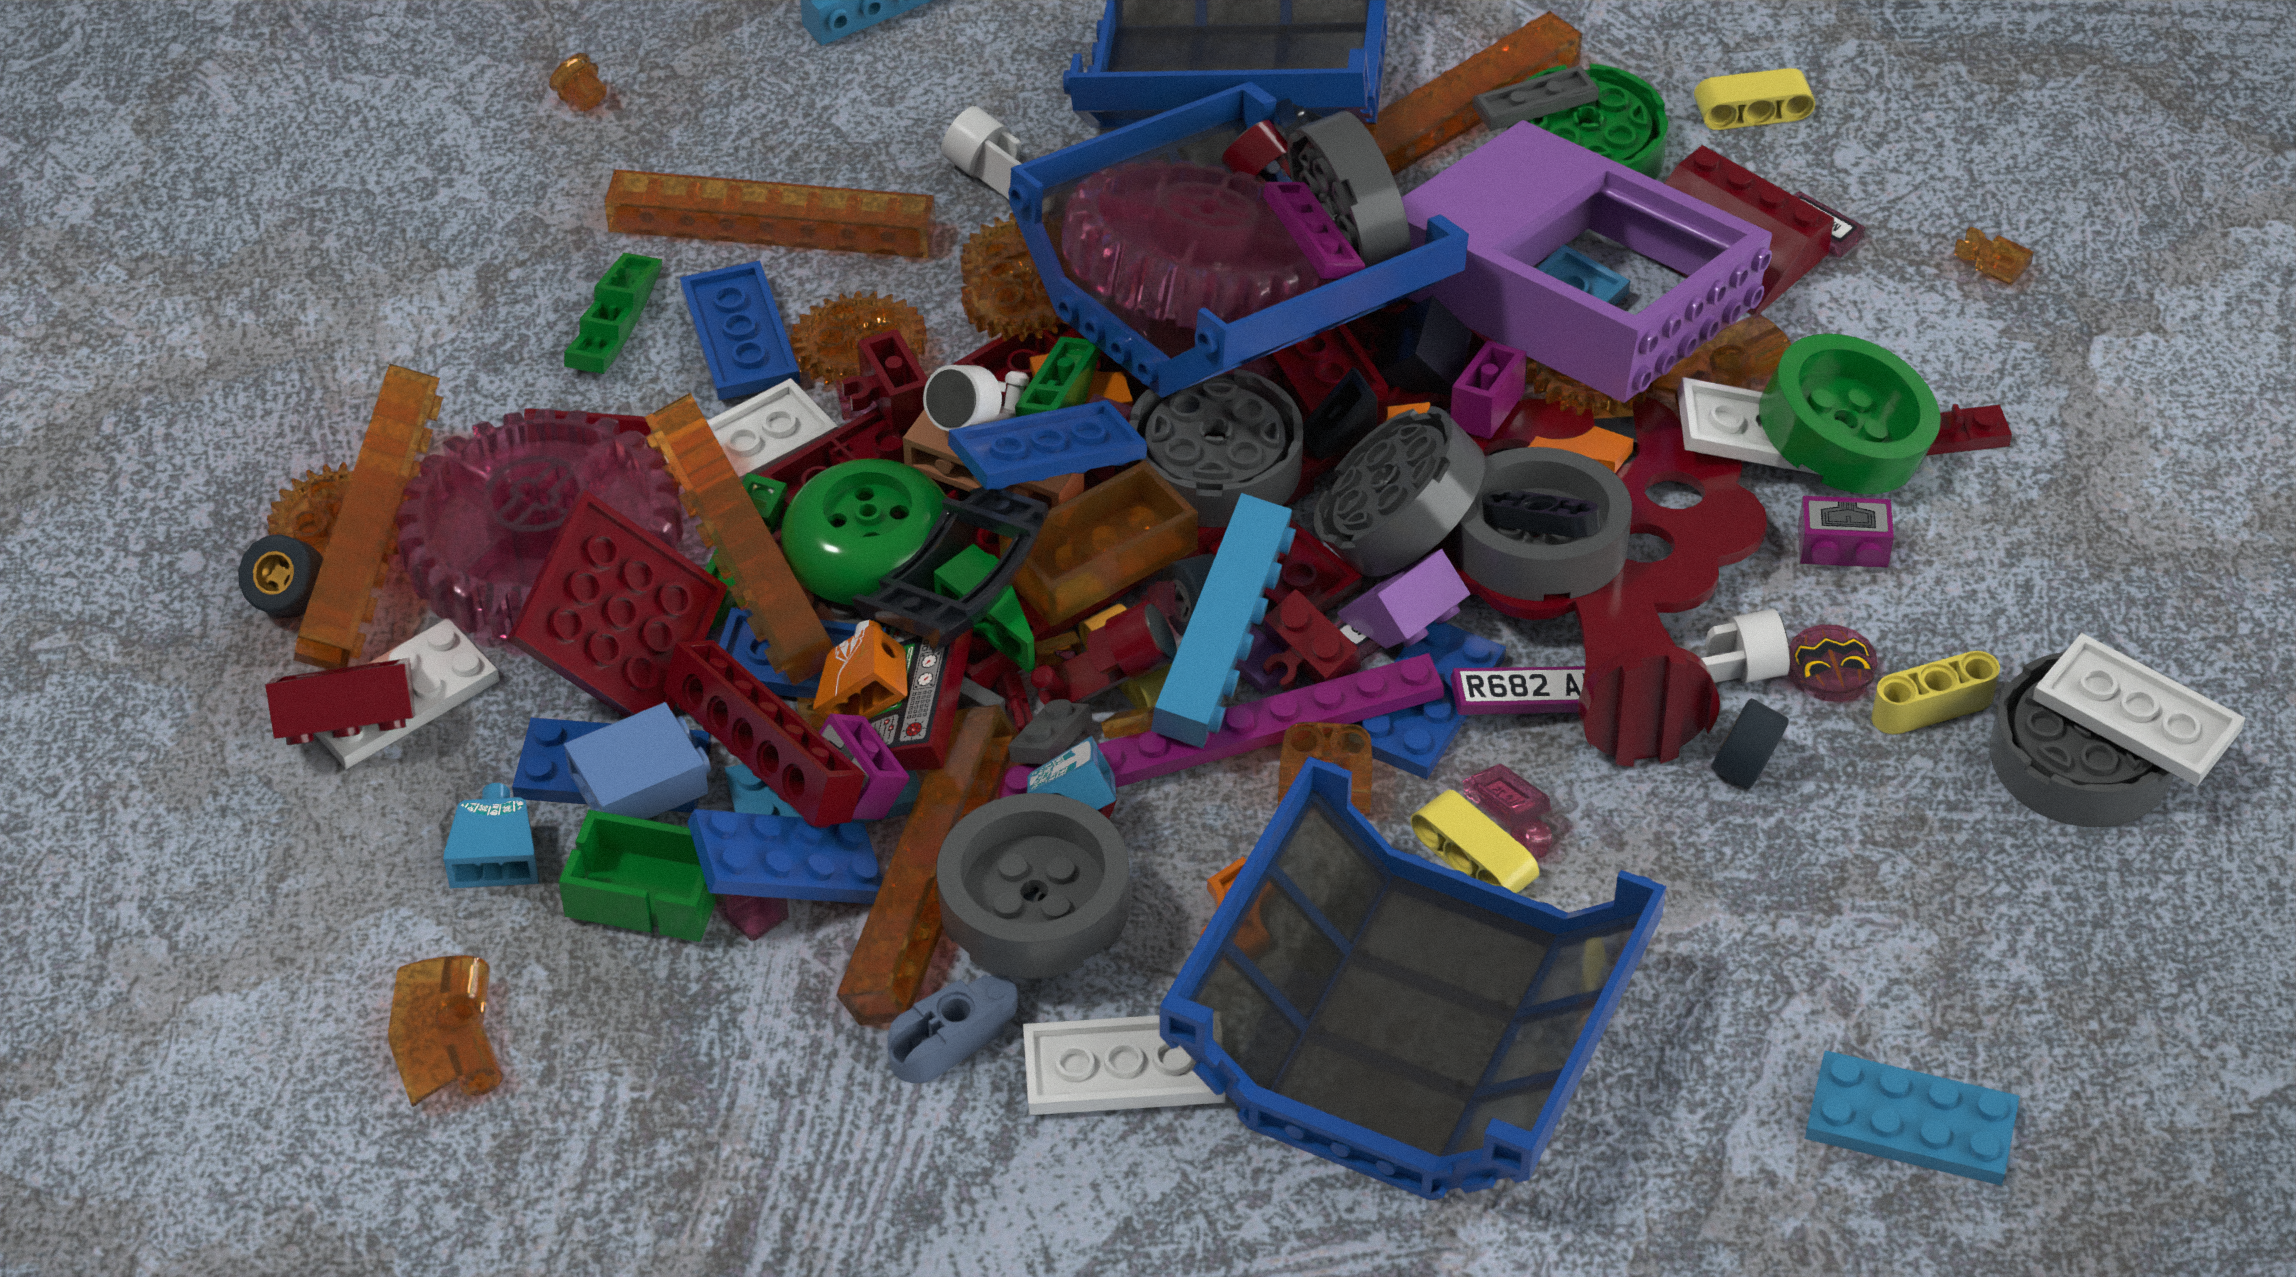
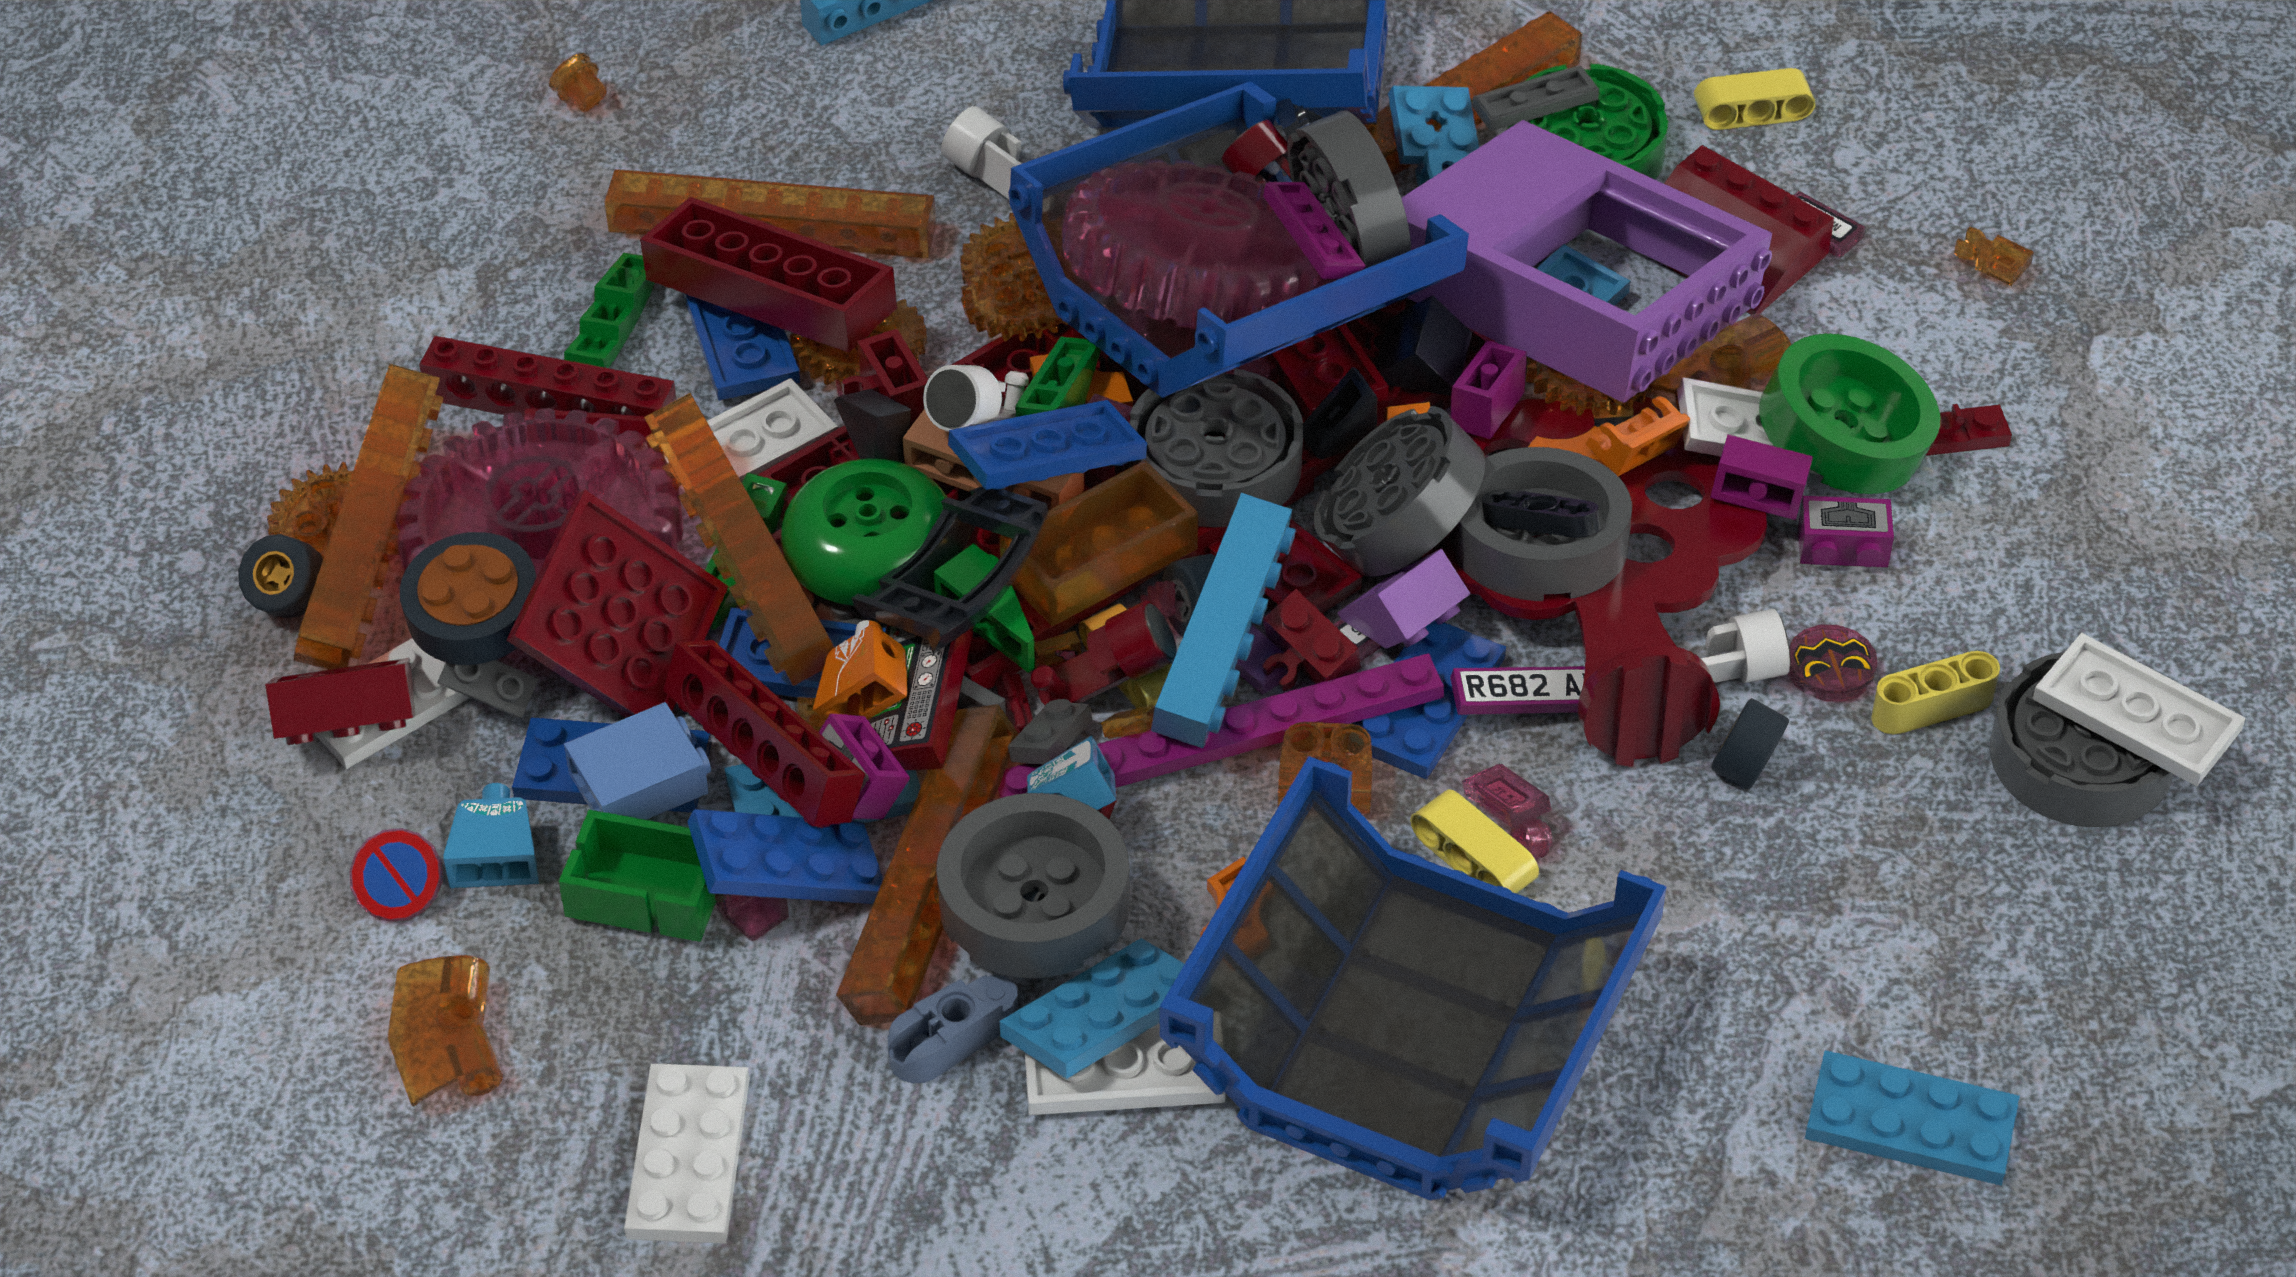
(396, 875): none -> piece
(466, 596): none -> wheel
(491, 684): none -> dark grey hinge
(513, 380): none -> dark red brick
(687, 1153): none -> white plate
(769, 274): none -> dark red brick
(875, 424): none -> black slope
(1094, 1009): none -> dark azure plate
(1418, 141): none -> dark azure plate
(1639, 437): none -> orange hinge
(1761, 477): none -> magenta brick

